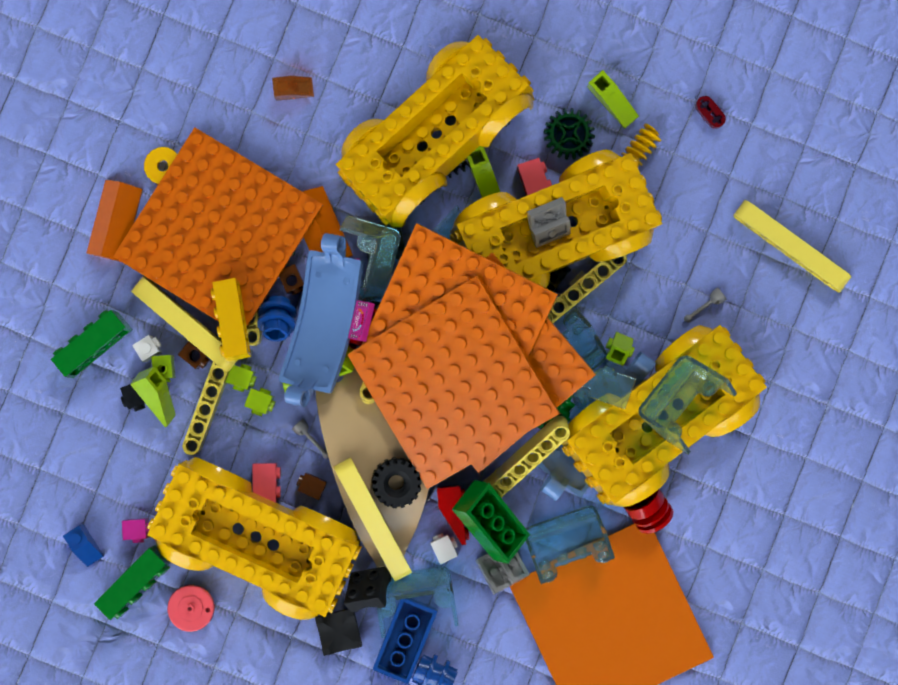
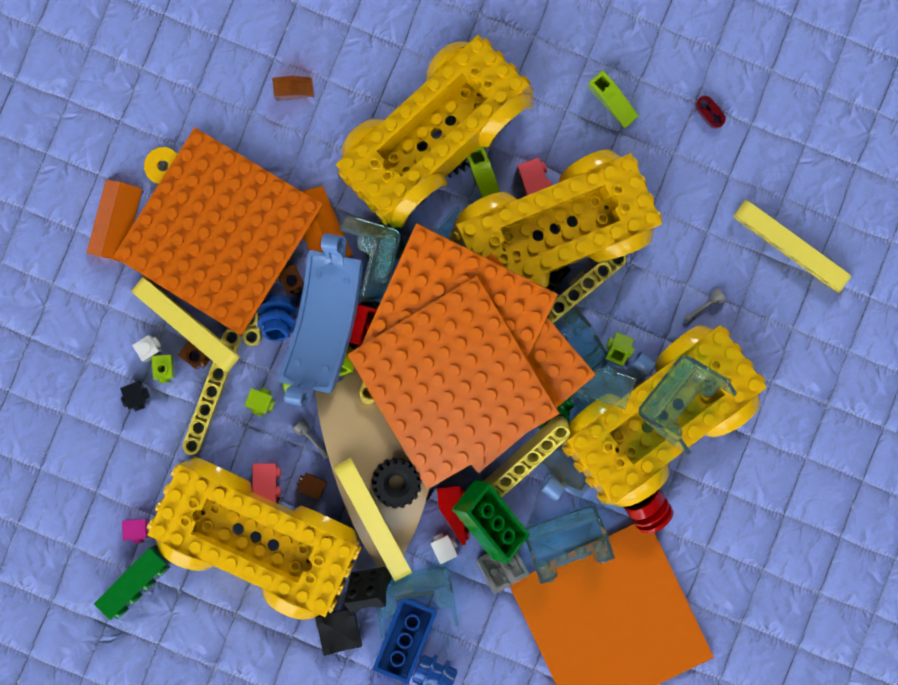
(83, 545): blue slope -> none
(91, 343): green brick -> none
(155, 393): lime slope -> none
(191, 608): coral wheel -> none
(231, 318): yellow brick -> none
(241, 377): lime brick -> none
(361, 321): dark pink tile -> none
(548, 222): light grey slope -> none
(580, 121): dark green gear -> none
(642, 143): yellow piece -> none

